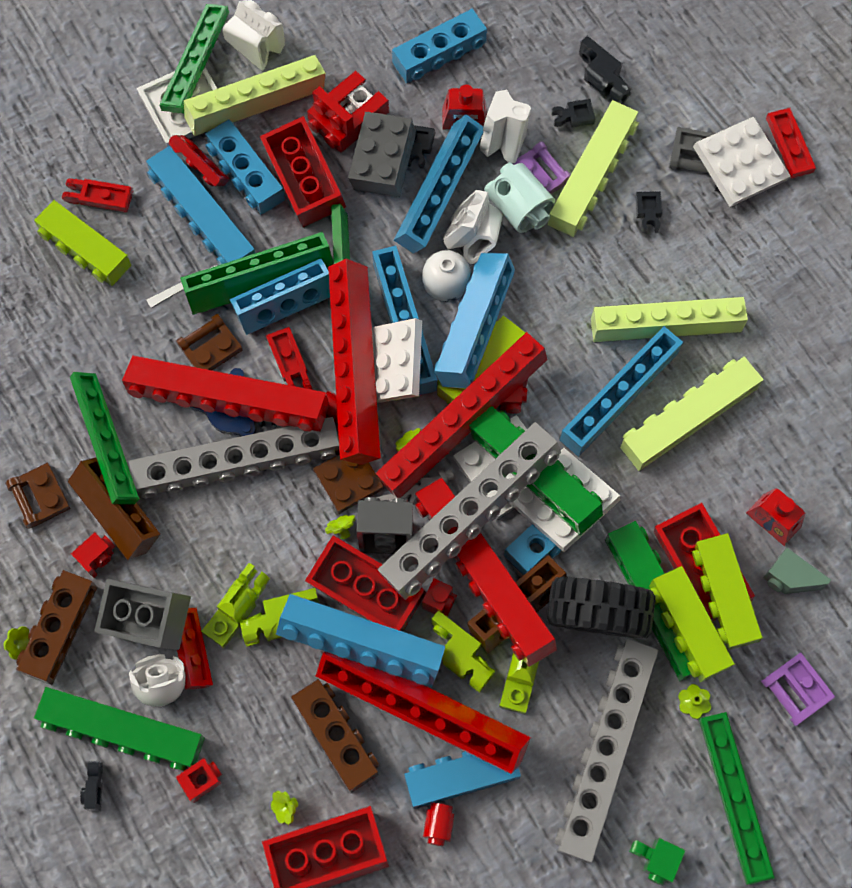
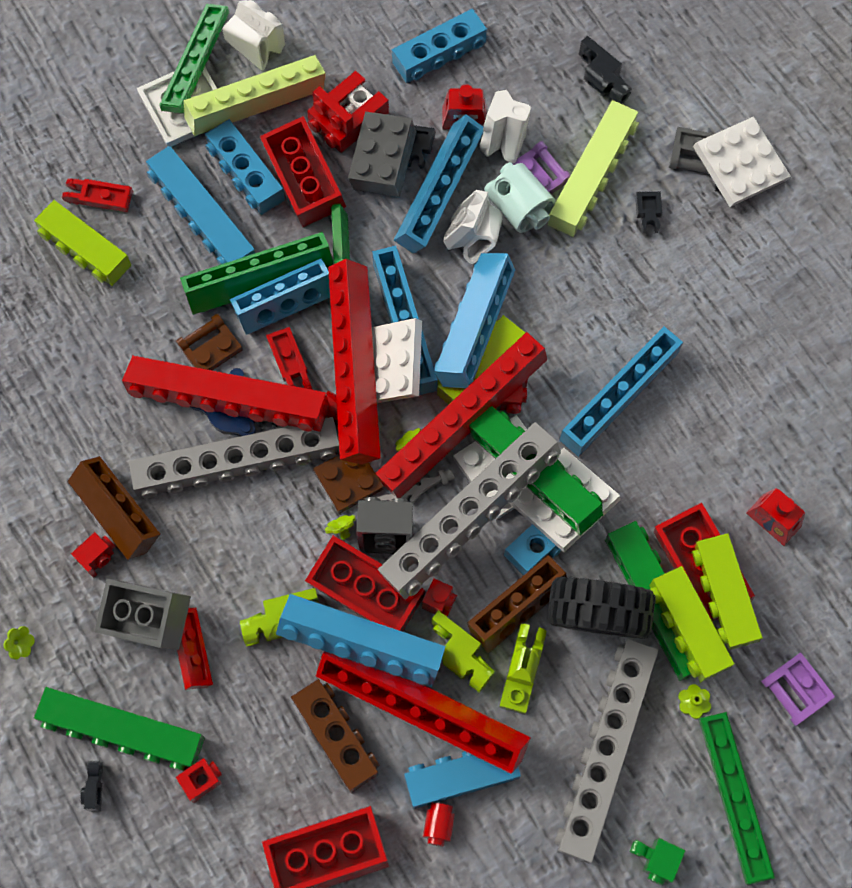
(46, 491): reddish brown plate -> none
(59, 642): reddish brown brick -> none
(104, 438): green tile -> none
(158, 680): white cylinder -> none
(165, 294): white sticker -> none
(198, 160): red hinge -> none
(235, 606): lime plate -> none
(284, 807): lime plant -> none
(446, 275): white cylinder -> none
(494, 584): red brick -> none
(577, 113): black plate -> none
(679, 317): yellowish green brick -> none
(690, 413): yellowish green brick -> none
(790, 143): red plate -> none
(794, 575): sand green slope -> none

